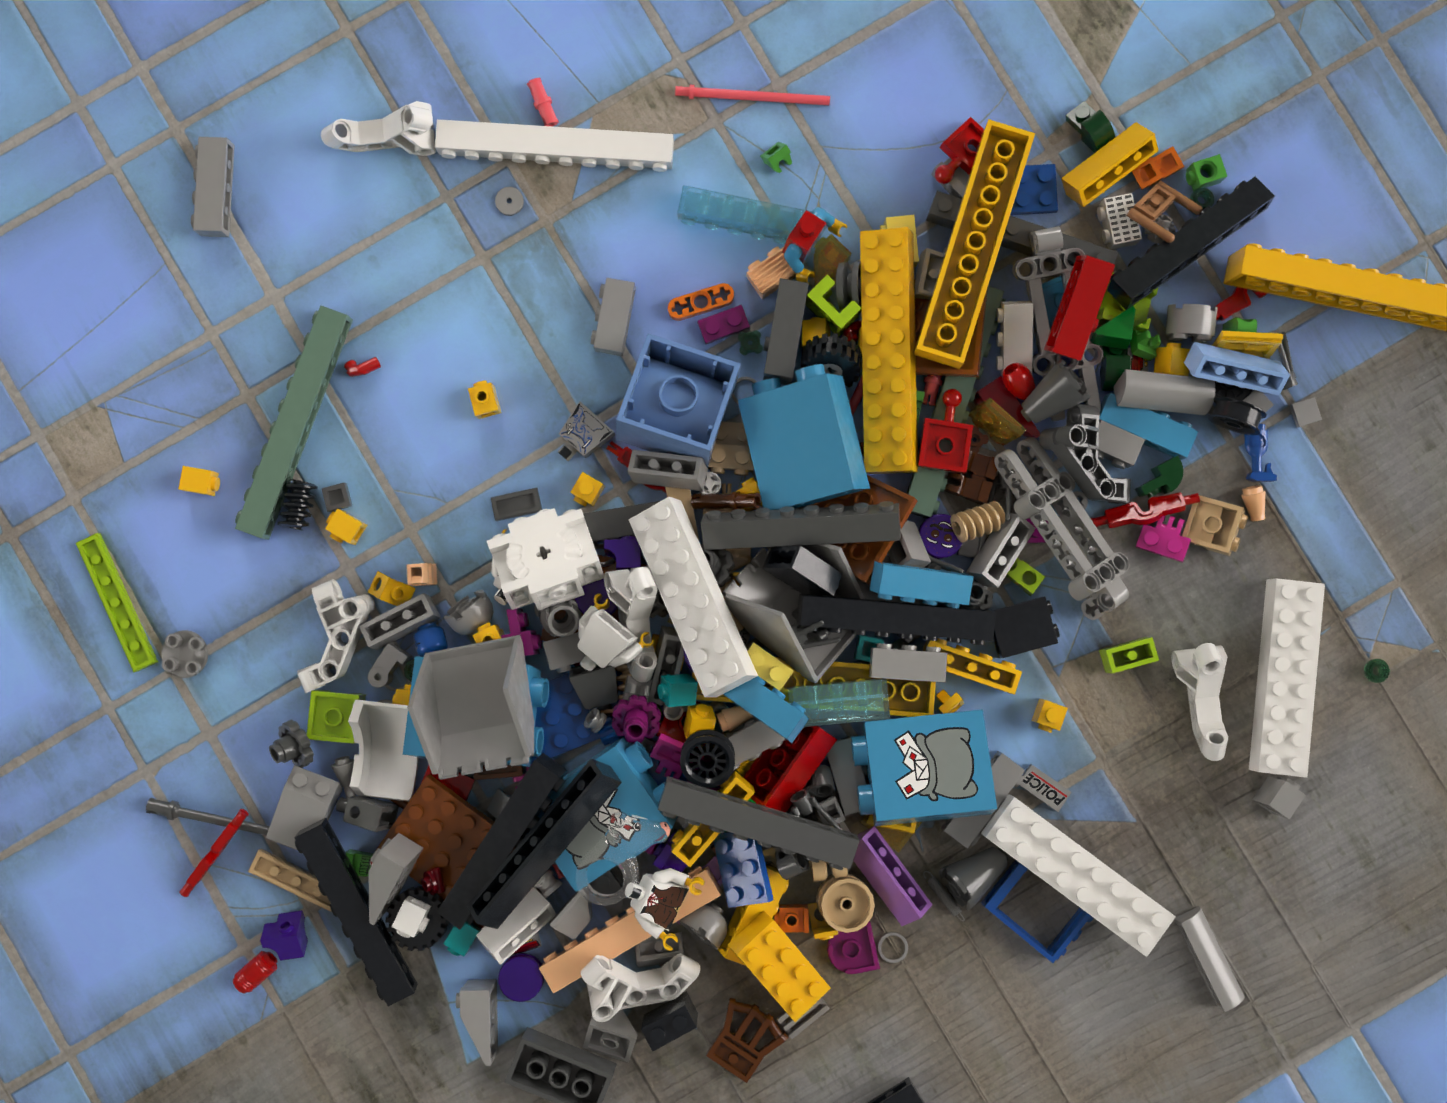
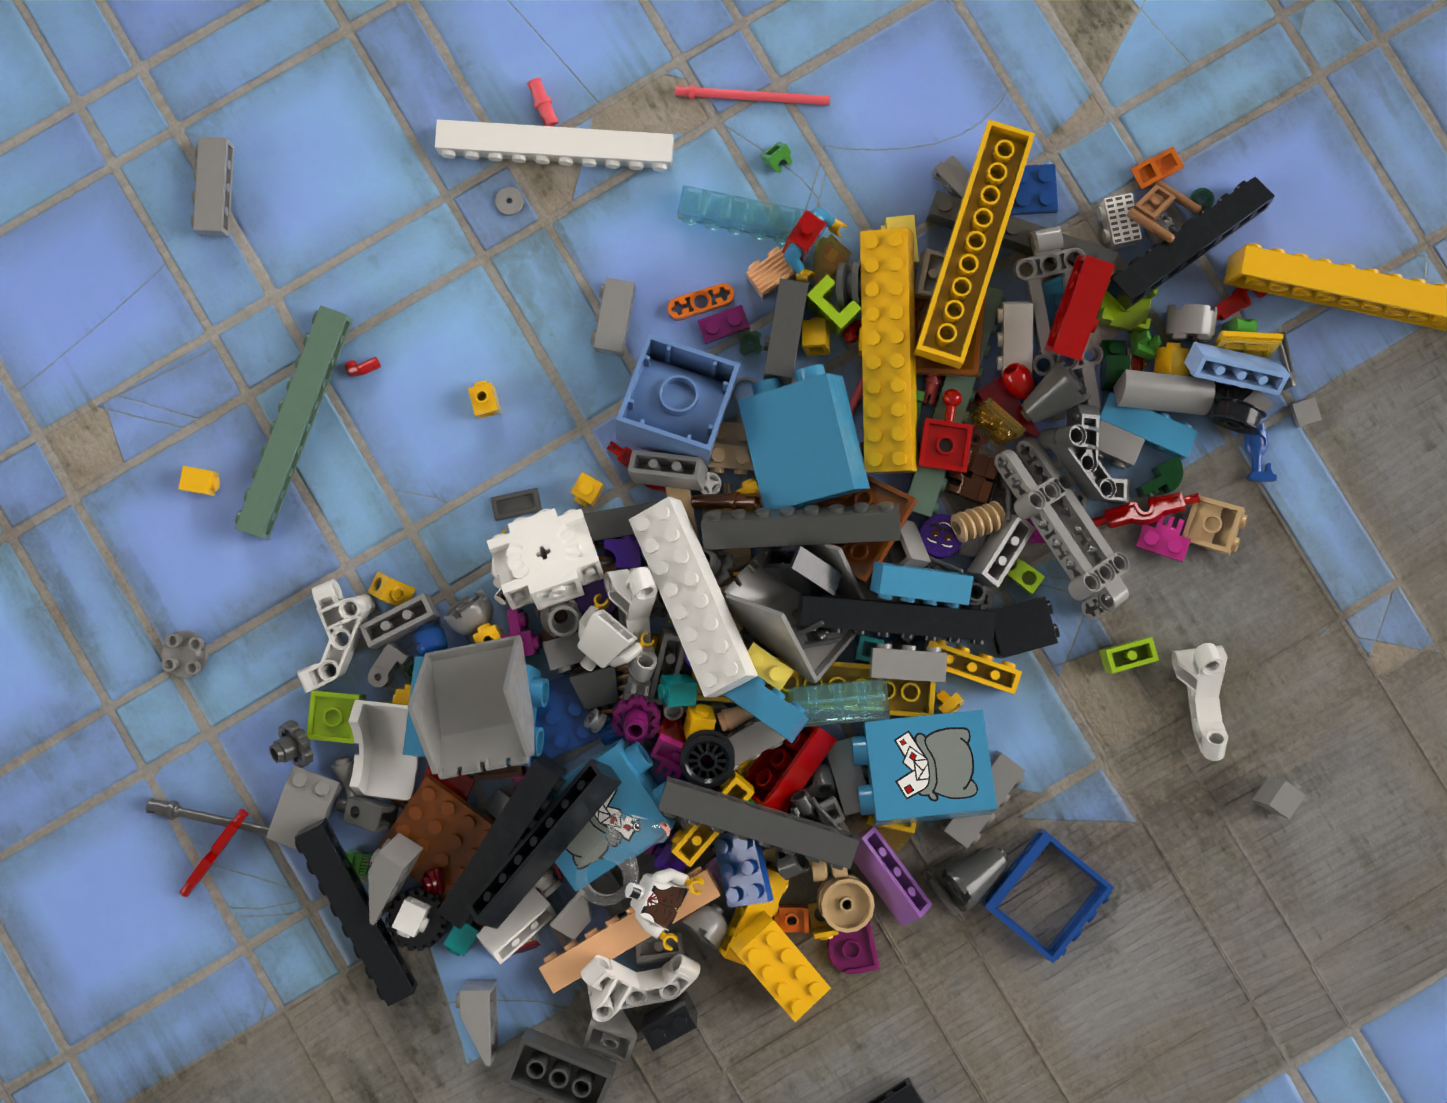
(116, 602): lime tile -> none
(255, 972): red head -> none
(286, 935): dark purple brick -> none
(288, 877): tan tile -> none
(297, 504): black piece -> none
(336, 497): dark grey plate -> none
(344, 527): yellow brick -> none
(404, 128): white connector -> none
(421, 574): light nougat leg -> none
(521, 977): dark purple head -> none
(583, 433): light grey torso -> none
(735, 1053): reddish brown plate -> none
(787, 1026): light grey tile -> none
(836, 355): black wheel -> none
(892, 960): light grey piece -> none
(957, 149): red plate -> none
(1044, 788): light grey tile -> none
(1049, 715): yellow brick -> none
(1078, 875): white brick -> none
(1092, 125): dark green brick -> none
(1110, 164): yellow brick -> none
(1116, 332): green slope -> none
(1210, 959): light grey brick -> none
(1213, 166): bright green brick -> none
(1255, 502): light nougat cone -> none
(1286, 677): white brick -> none
(1383, 667): clear green plate -> none

